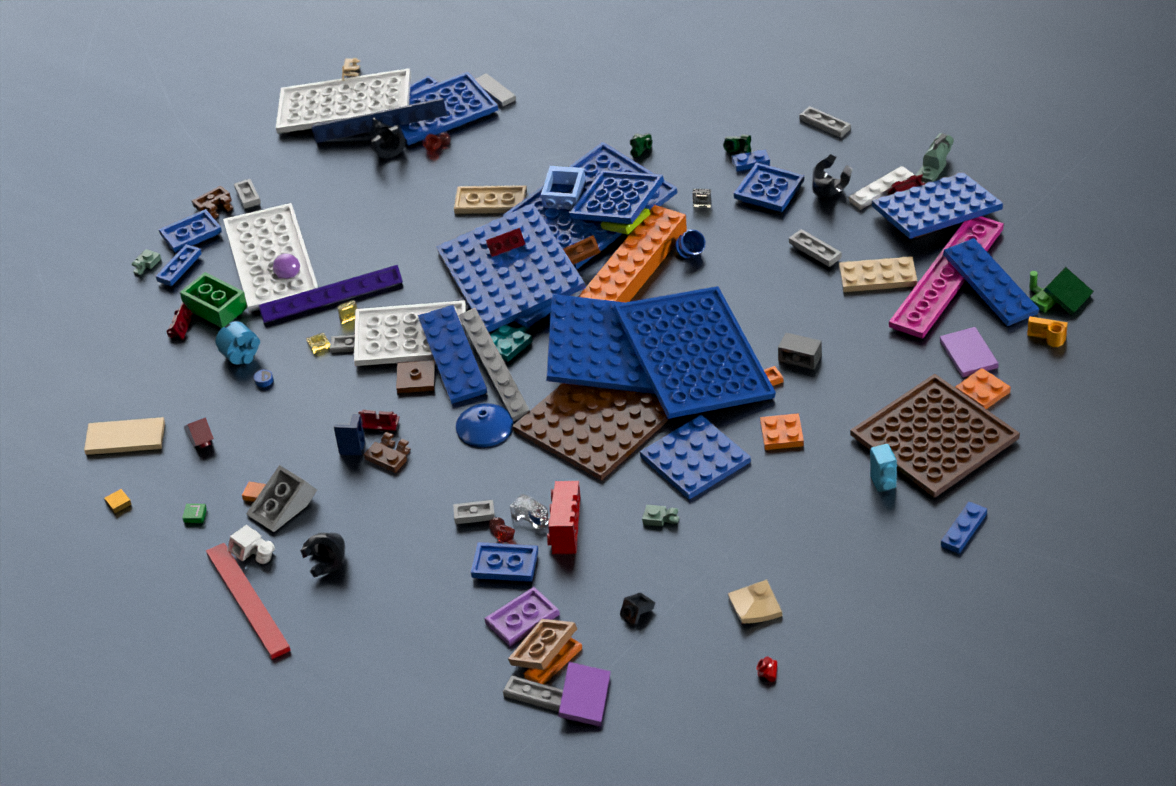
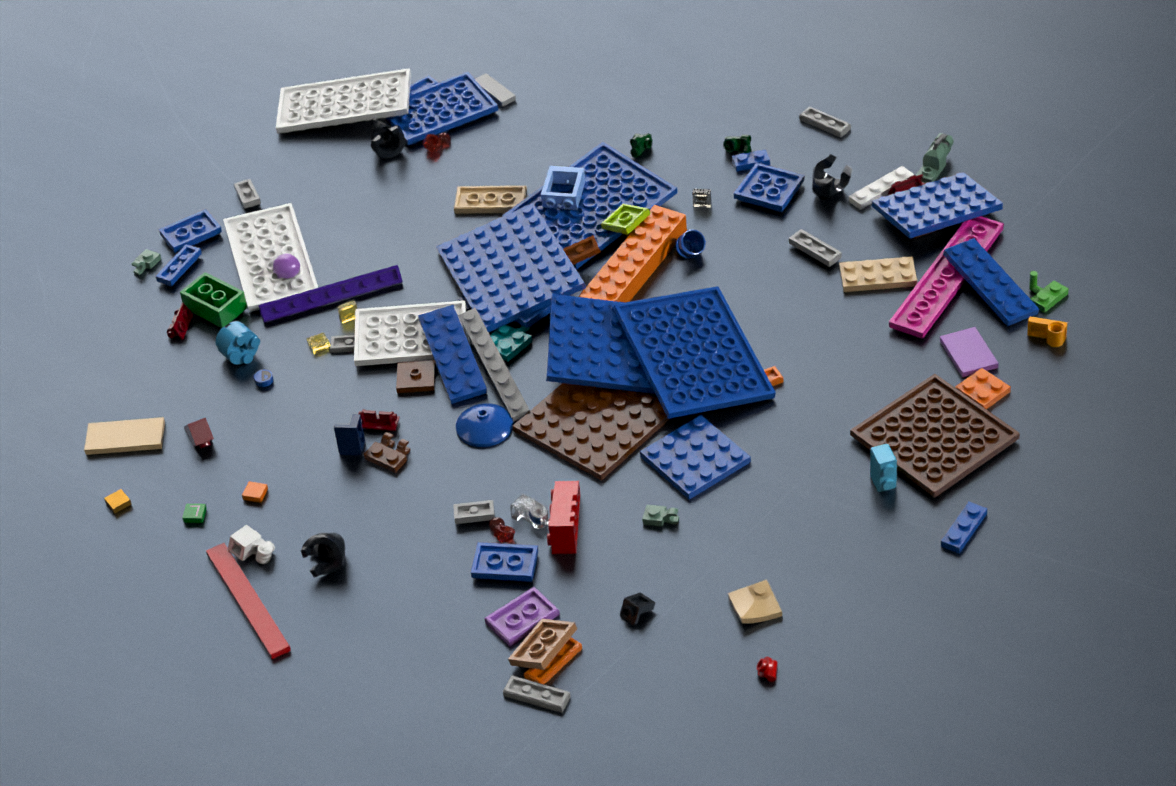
(212, 199): reddish brown plate -> none
(281, 499): light grey slope -> none
(347, 66): tan piece -> none
(391, 117): dark blue plate -> none
(505, 242): dark red hinge -> none
(584, 694): medium lavender tile -> none
(616, 196): blue plate -> none
(781, 431): orange plate -> none
(799, 350): dark grey brick -> none
(1068, 291): dark green tile -> none

